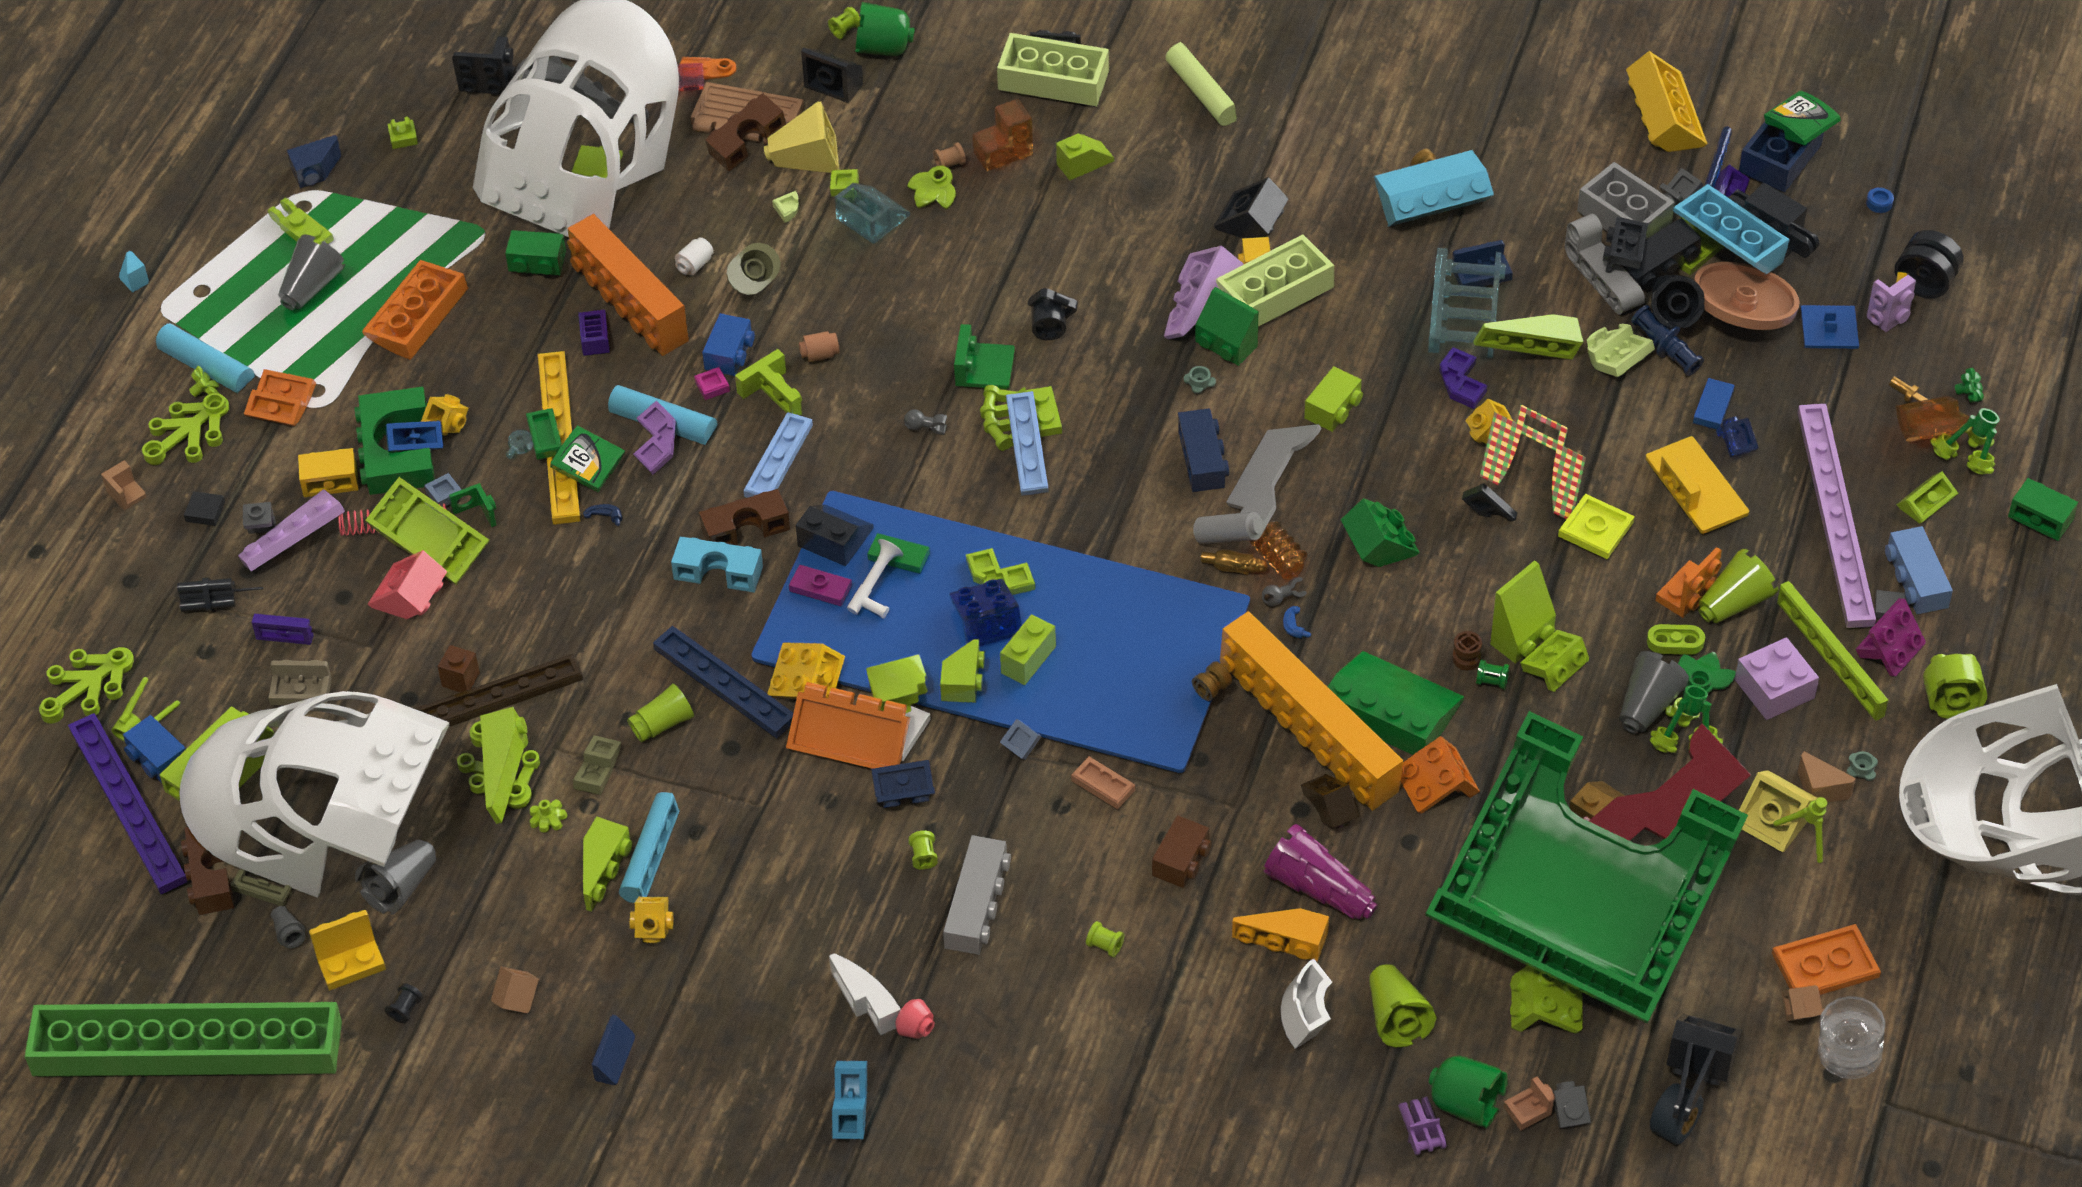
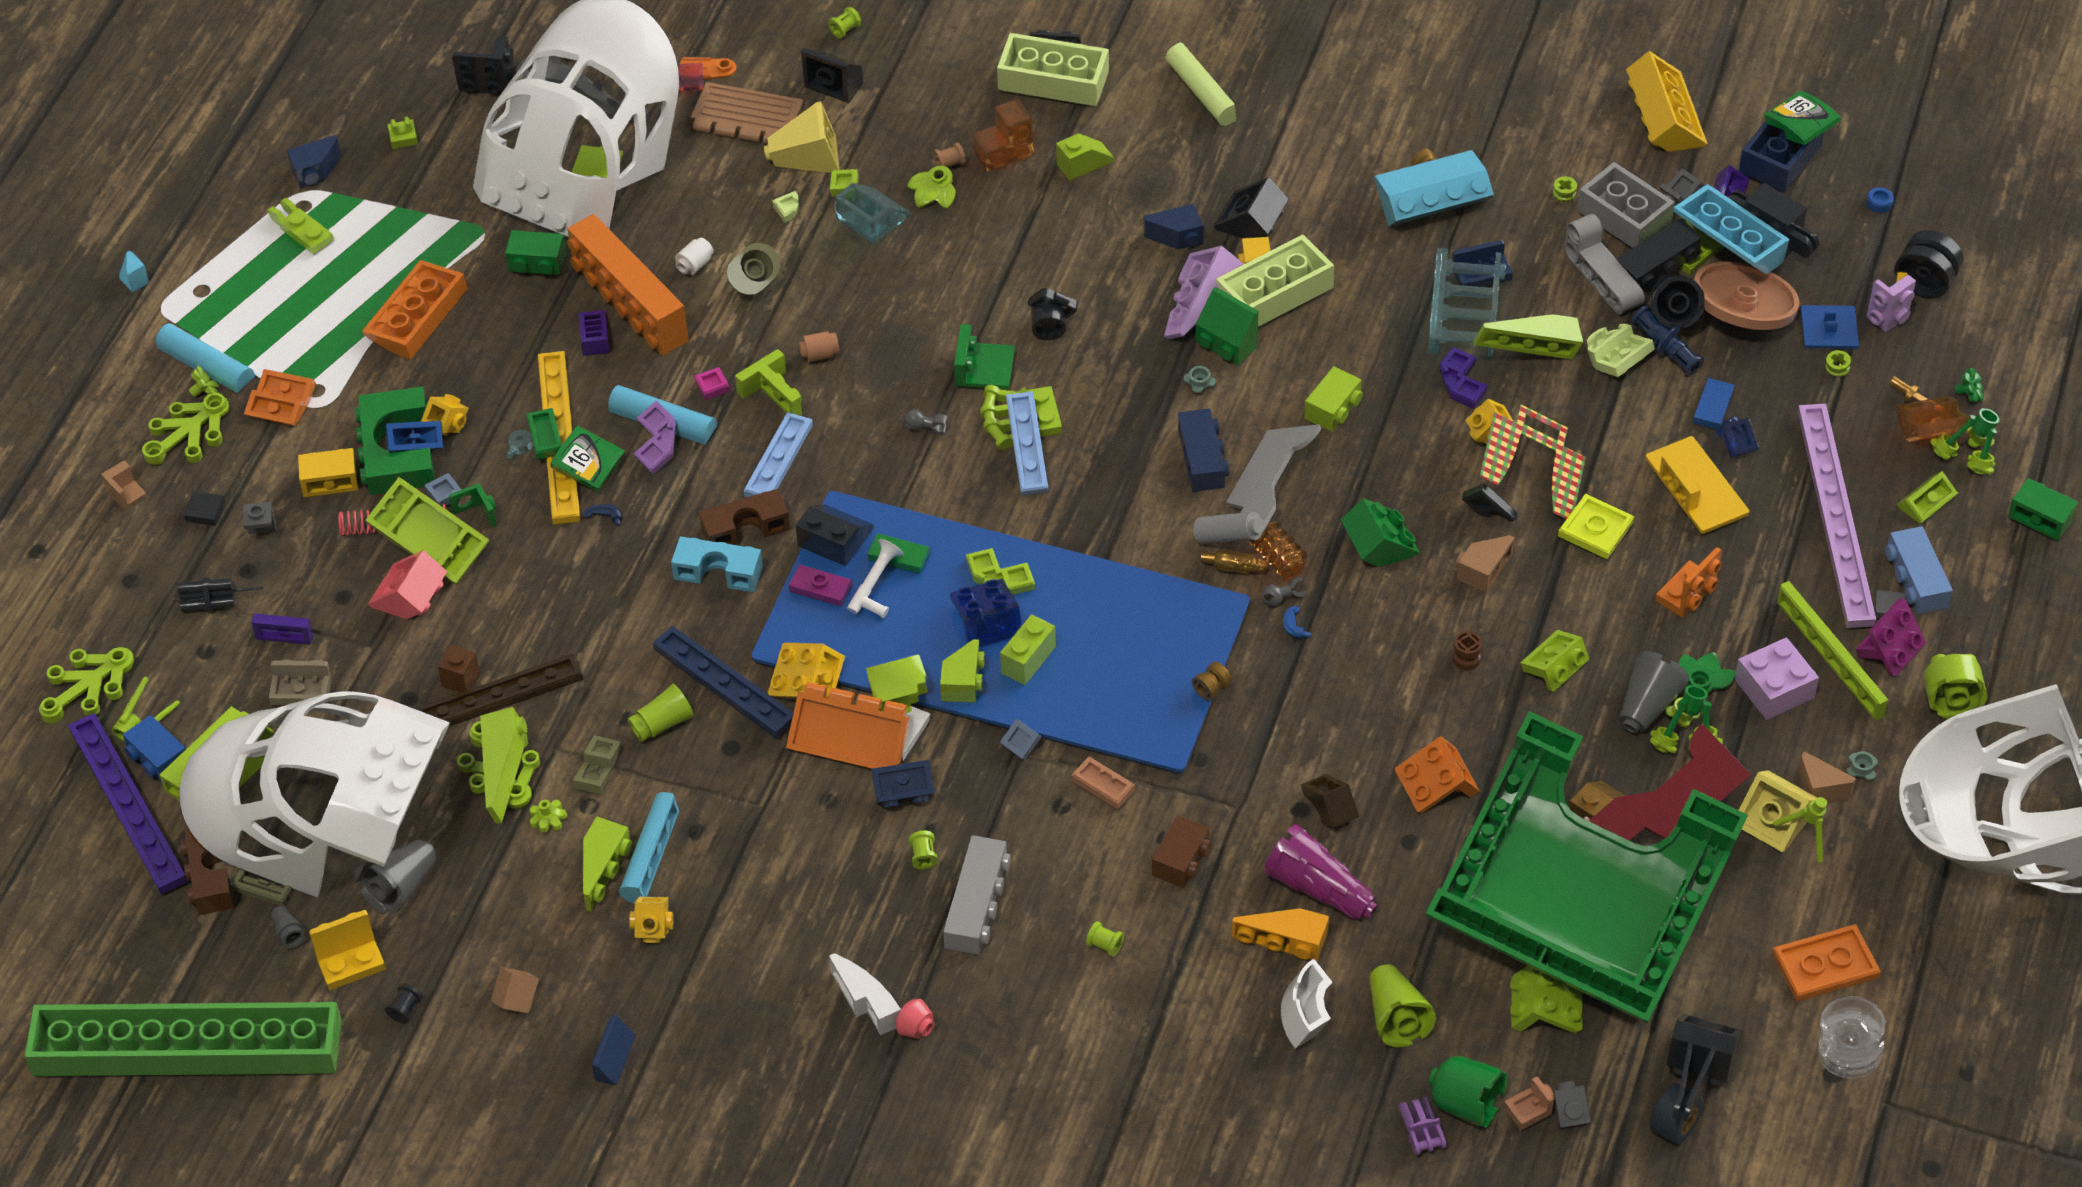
(299, 524): lavender wing -> none
(308, 271): dark grey cone -> none
(728, 344): blue brick -> none
(758, 117): reddish brown arch -> none
(850, 1100): dark azure brick -> none
(883, 30): green cylinder -> none
(1175, 227): none -> dark blue slope
(1310, 711): light orange brick -> none
(1395, 702): green slope -> none
(1483, 677): green bush -> none
(1484, 562): none -> medium nougat slope
(1522, 614): lime slope -> none
(1564, 194): none -> lime bush
(1626, 243): black bracket -> none
(1675, 639): lime plate -> none
(1718, 156): clear blue piece -> none
(1737, 588): lime cone -> none
(1802, 1002): medium nougat panel -> none
(1840, 356): none -> lime bush

